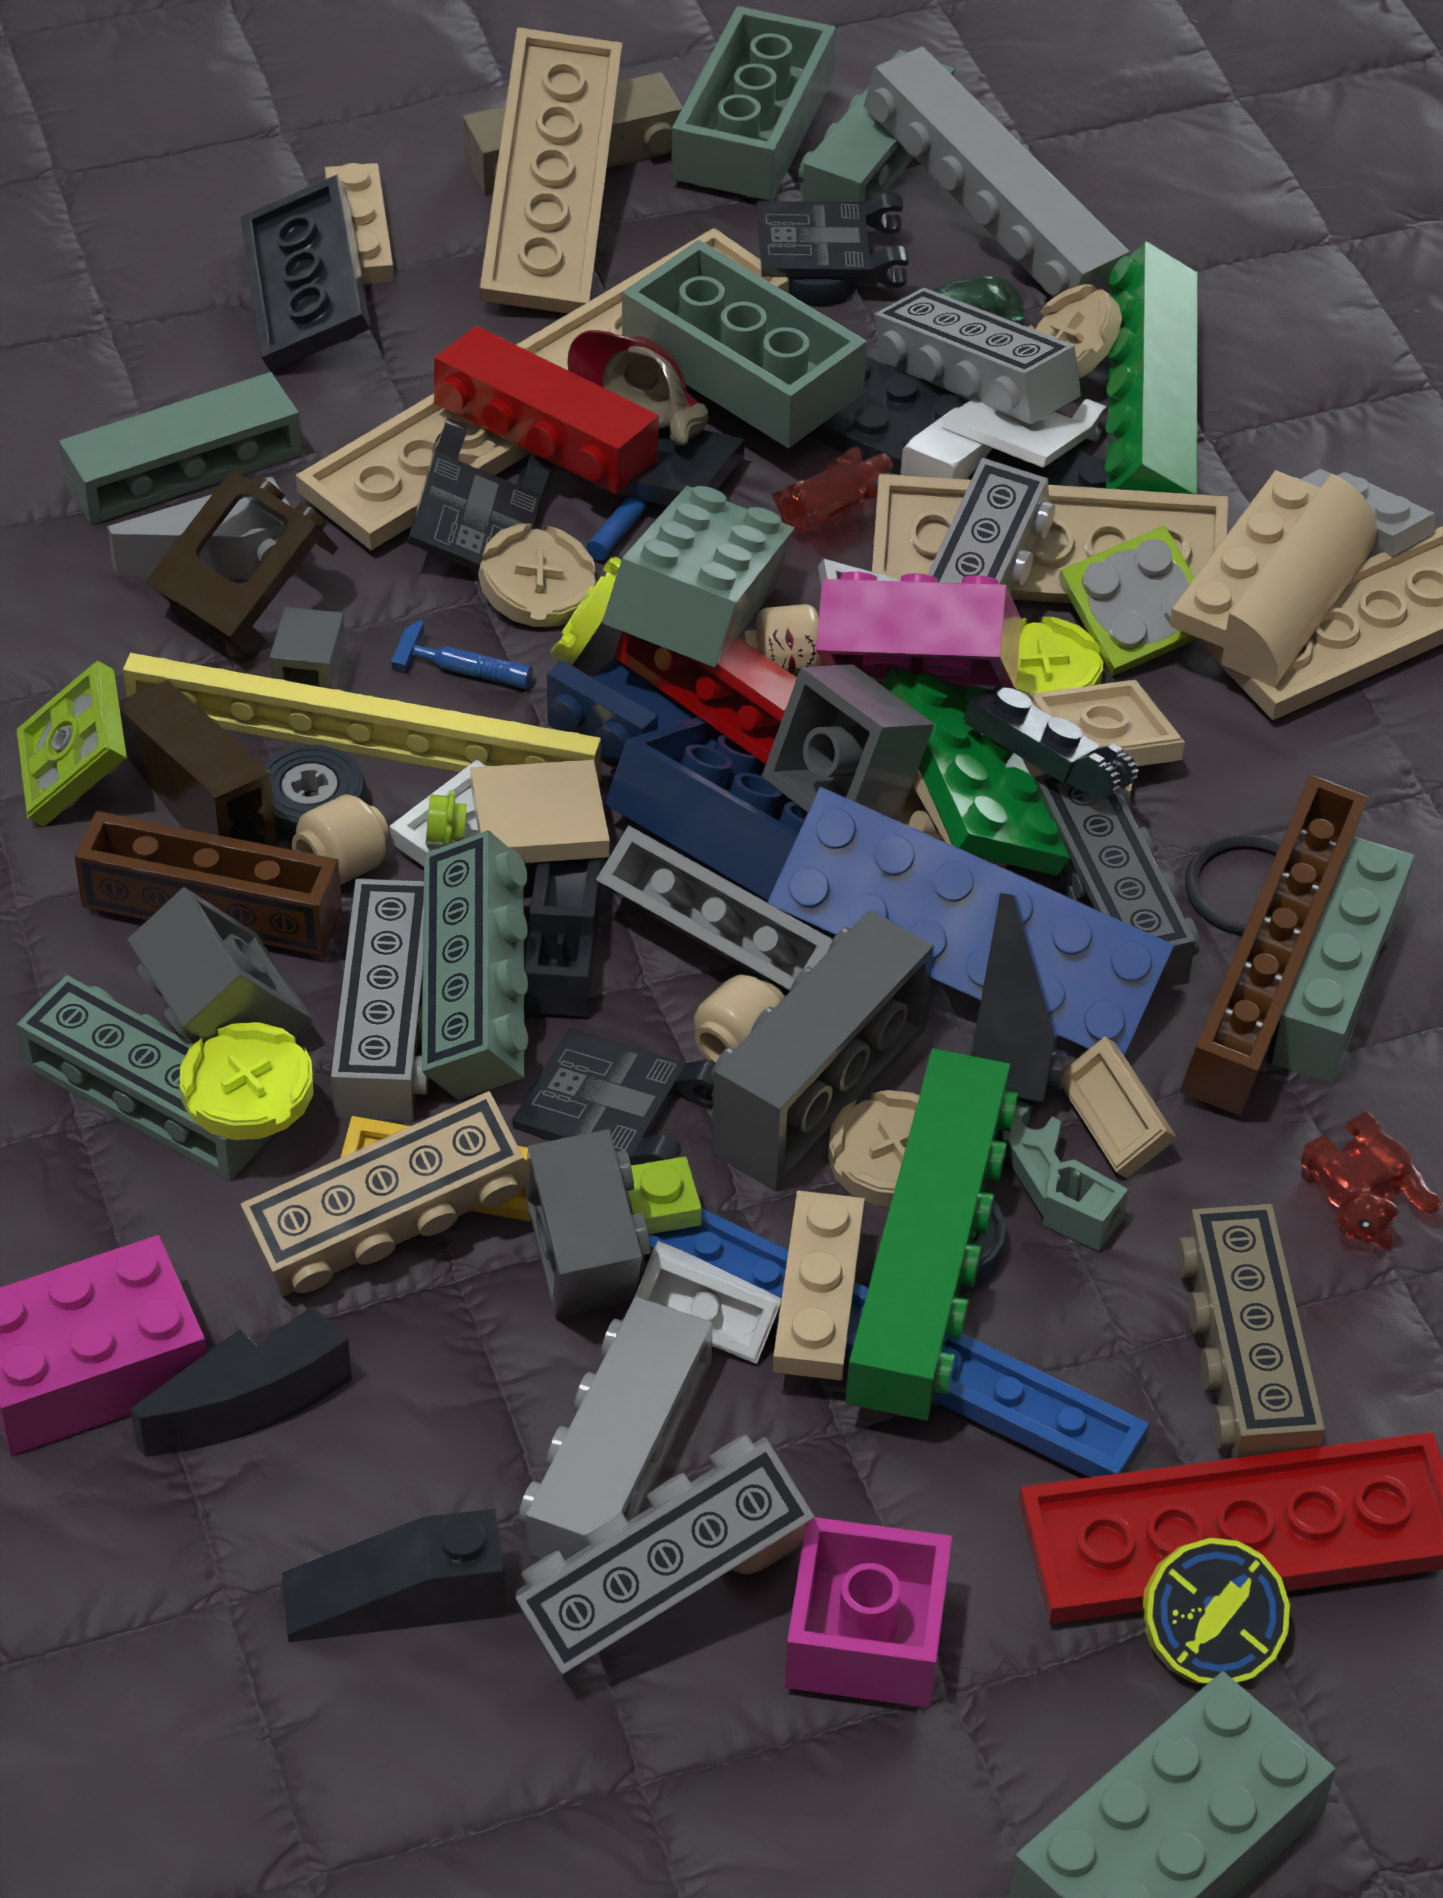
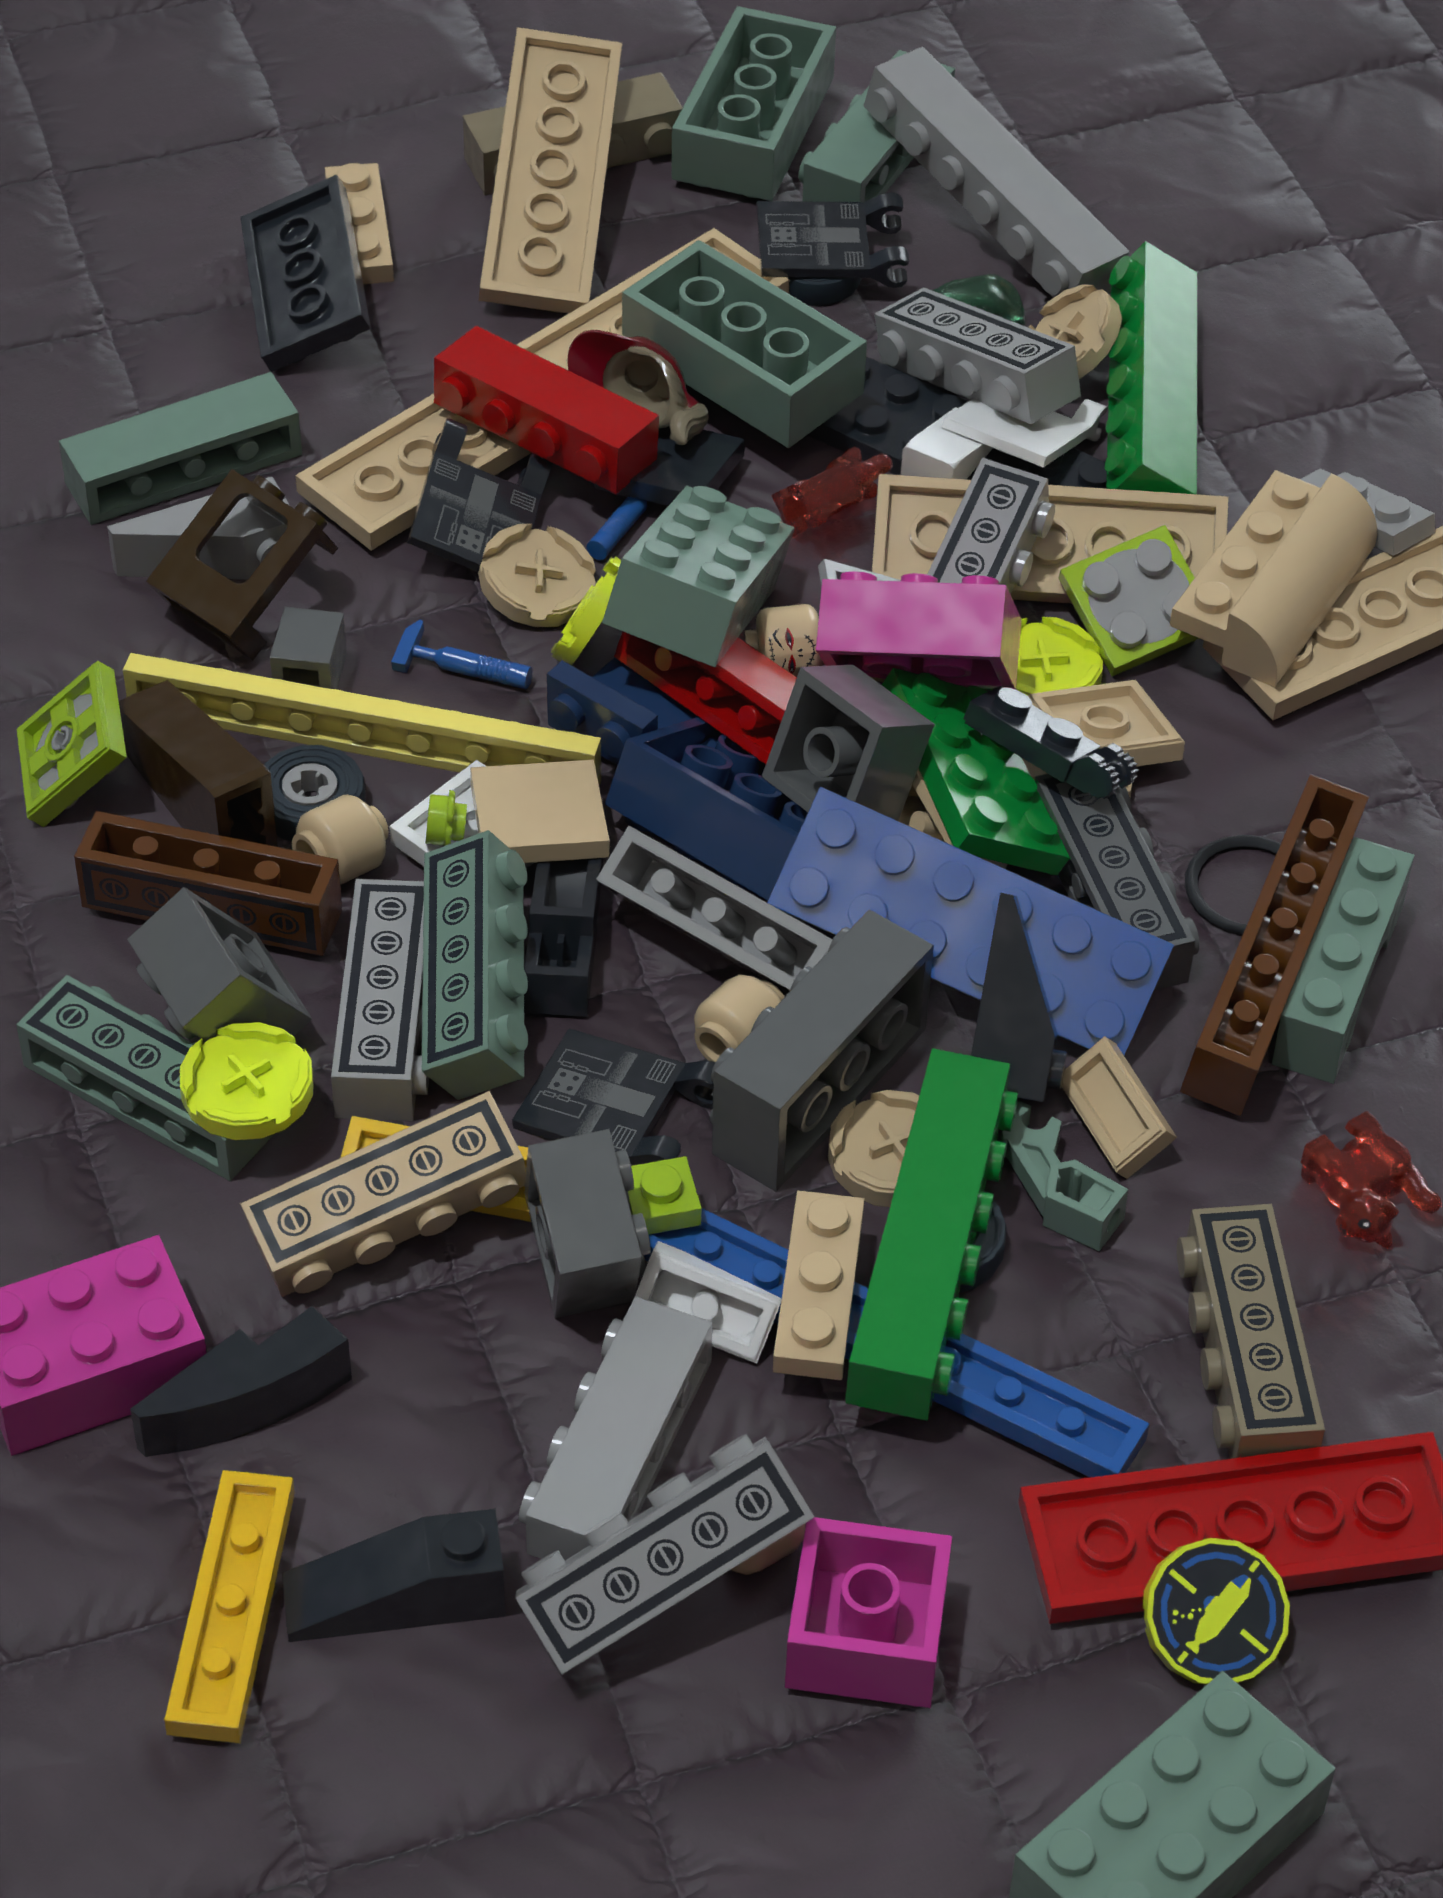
(230, 1607): none -> yellow plate

